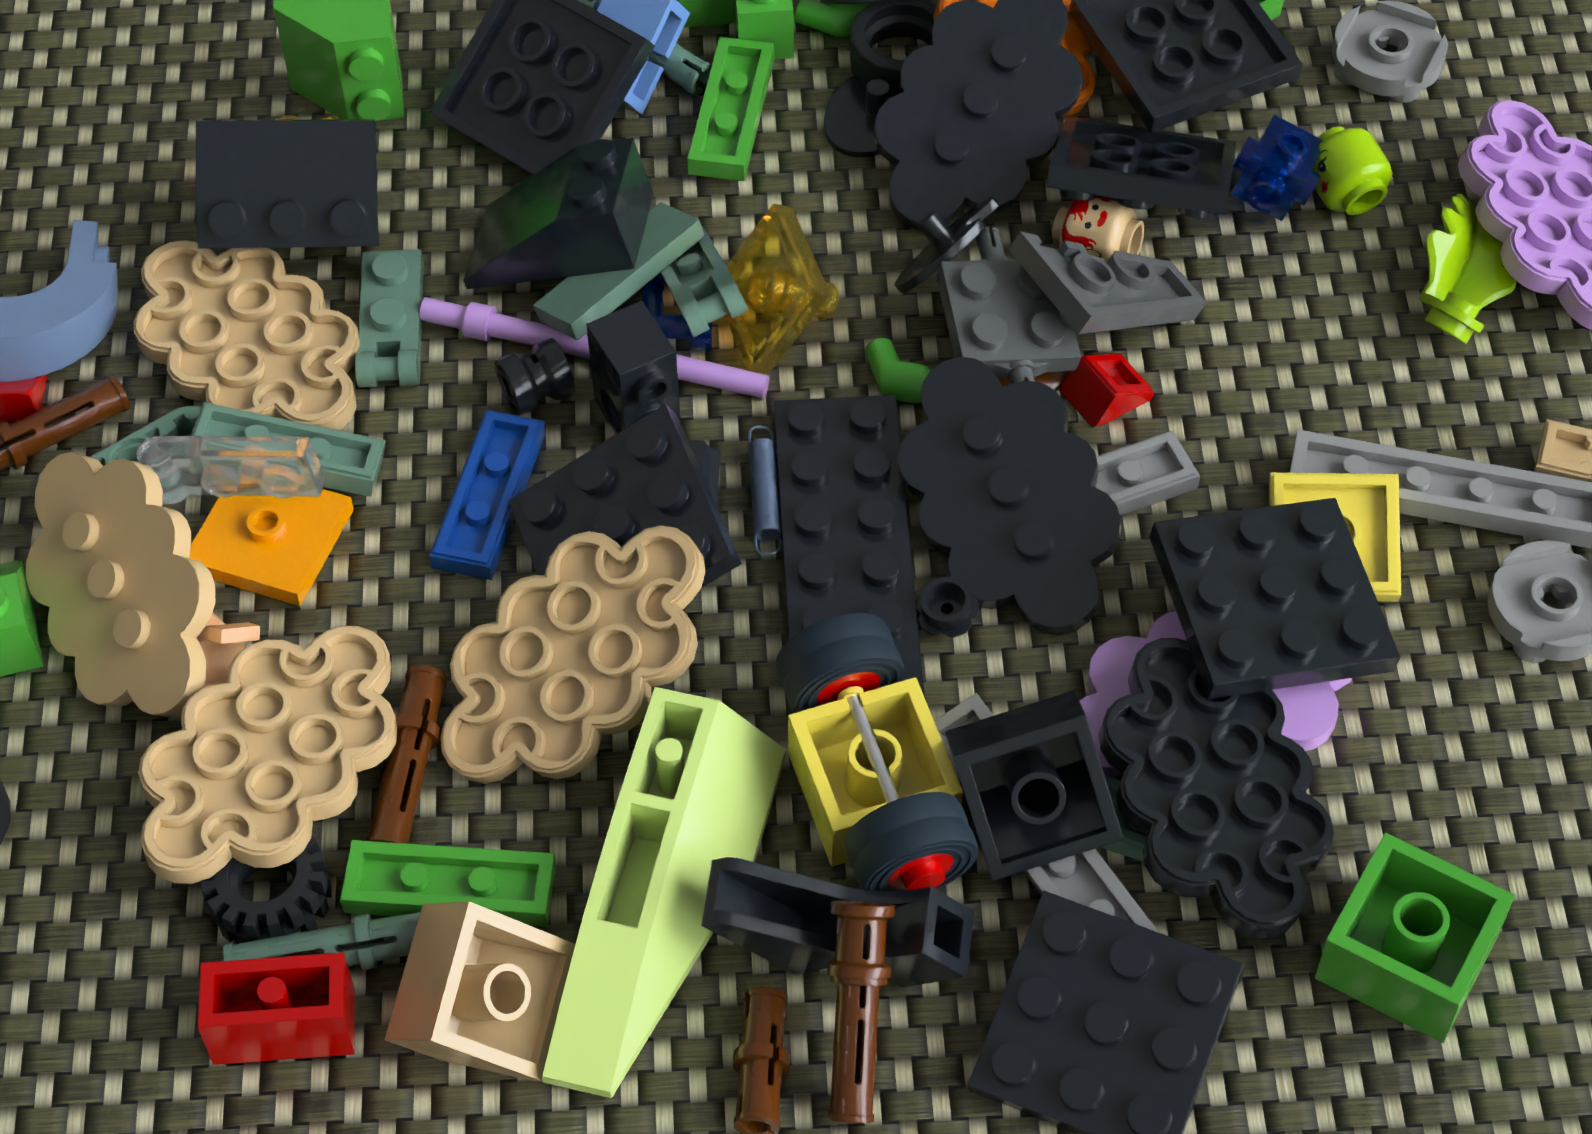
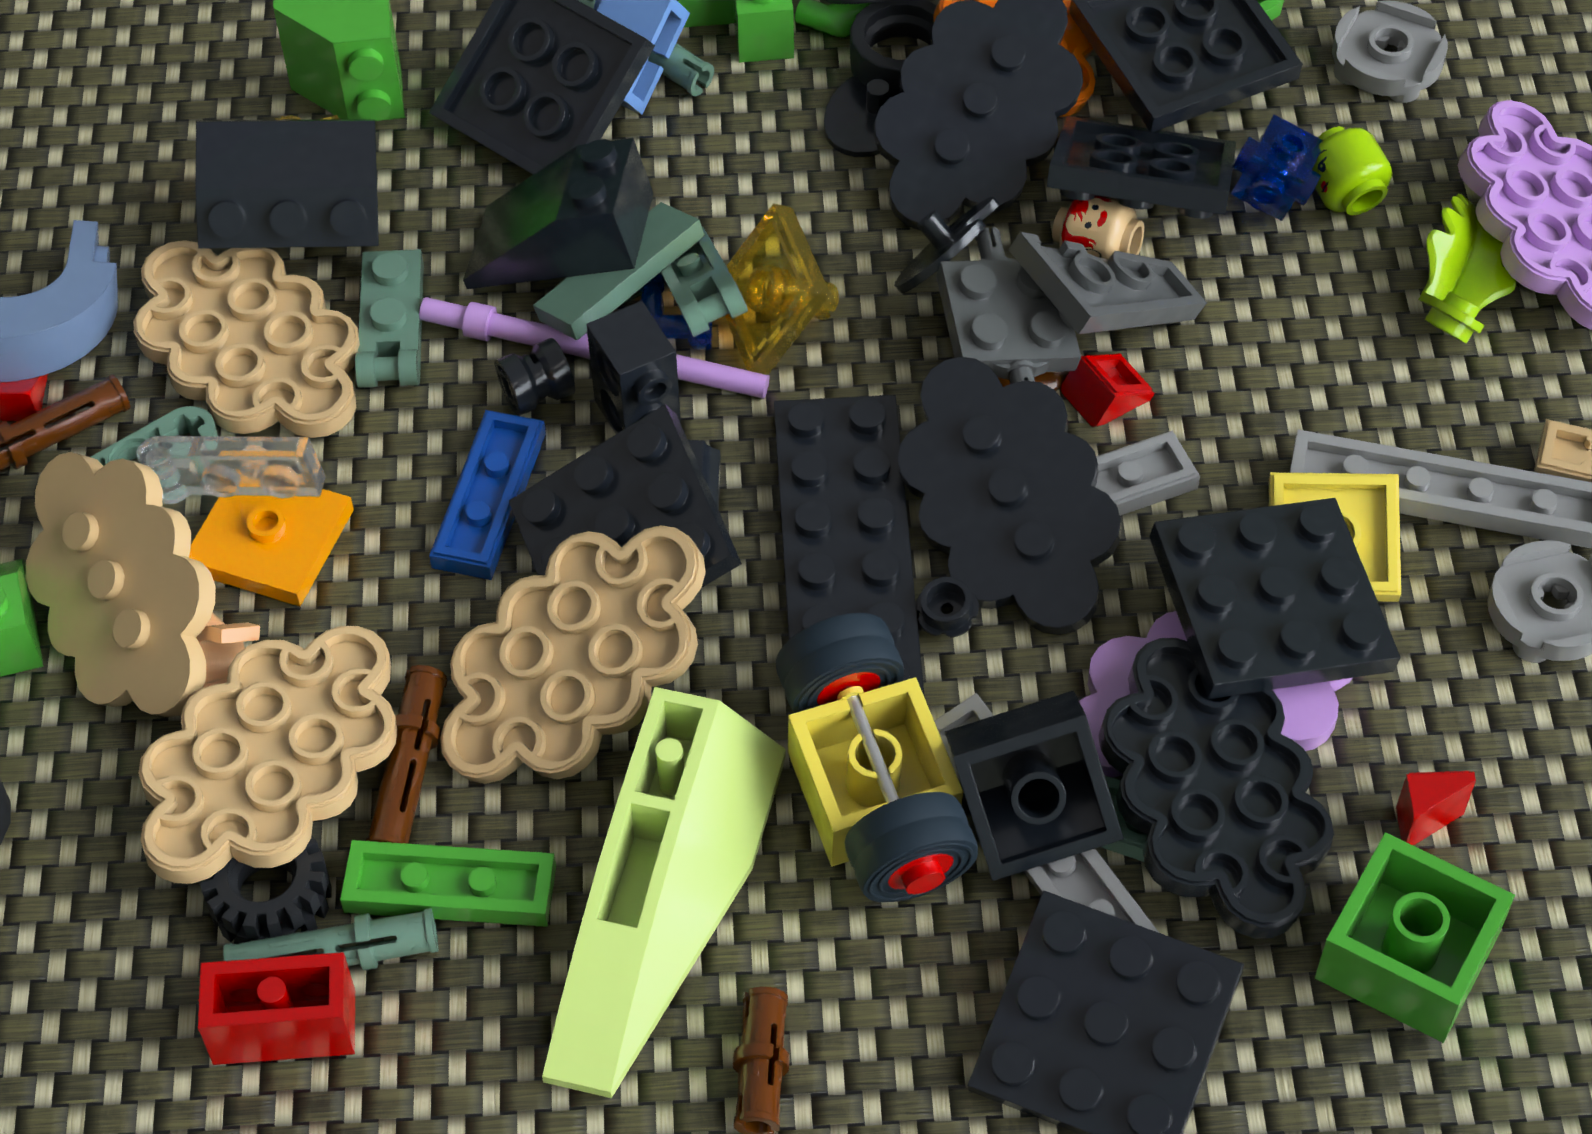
(347, 459): sand green tile -> none
(480, 990): tan slope -> none
(731, 109): bright green plate -> none
(764, 490): sand blue piece -> none
(791, 923): black arch -> none
(859, 973): reddish brown pin -> none
(893, 375): bright green arm -> none
(1431, 802): none -> red slope

